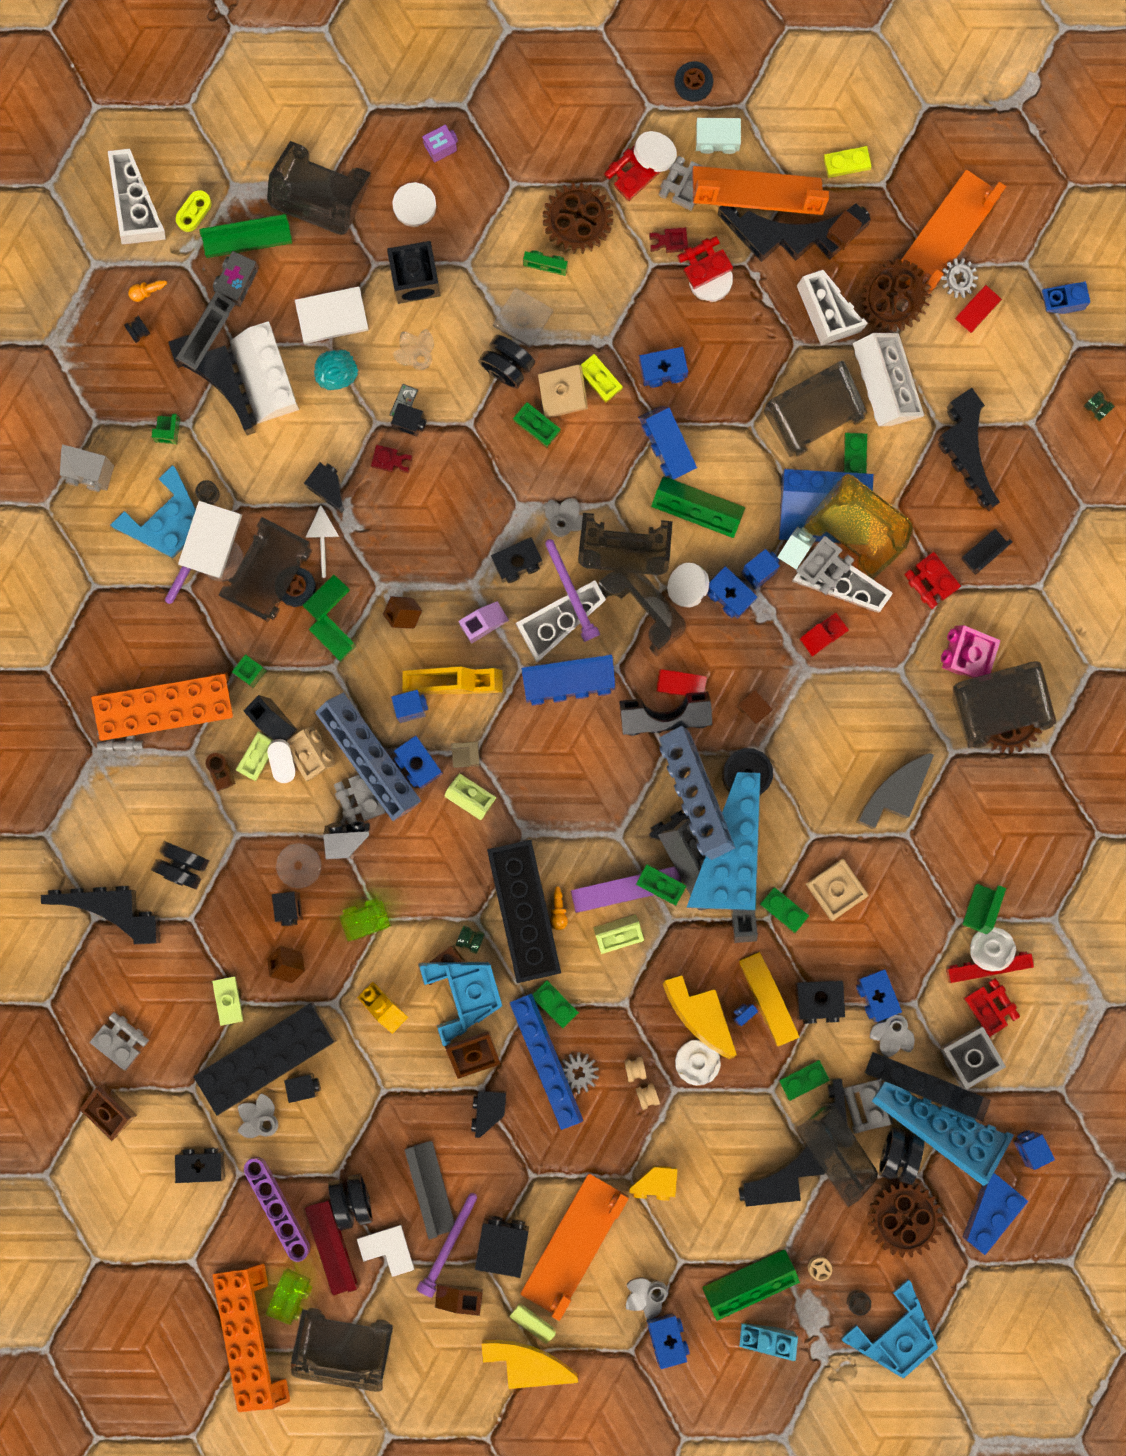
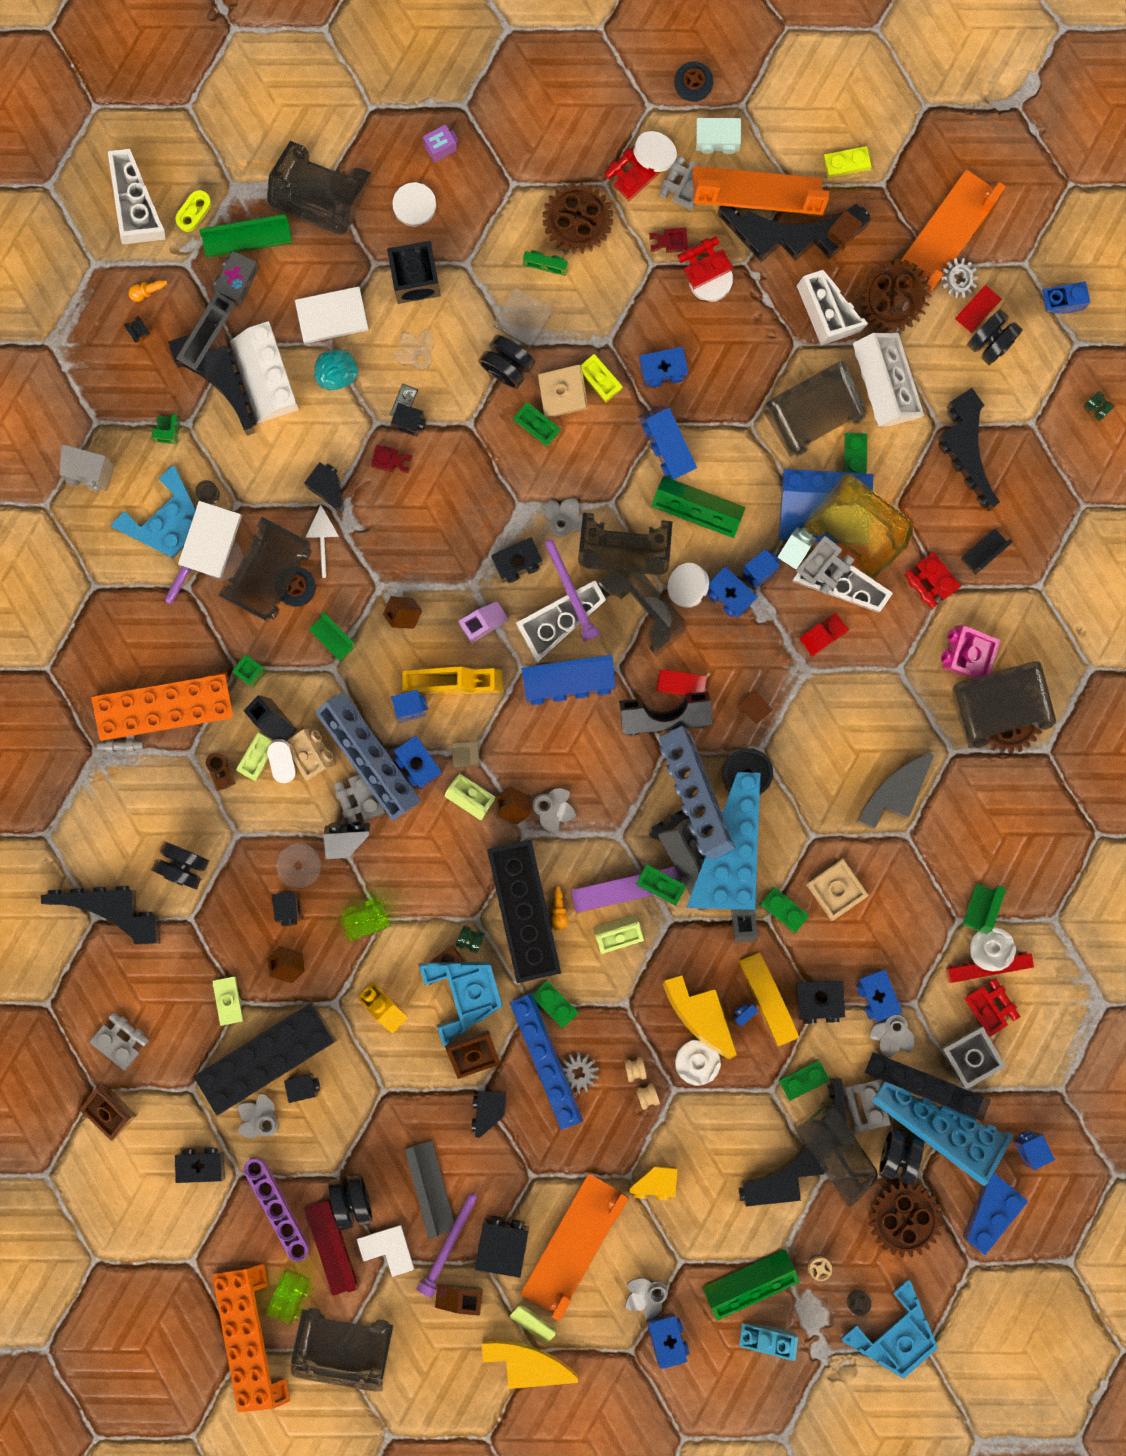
(326, 597): green panel -> none
(513, 805): none -> reddish brown panel
(557, 809): none -> light grey plate
(997, 339): none -> black wheel

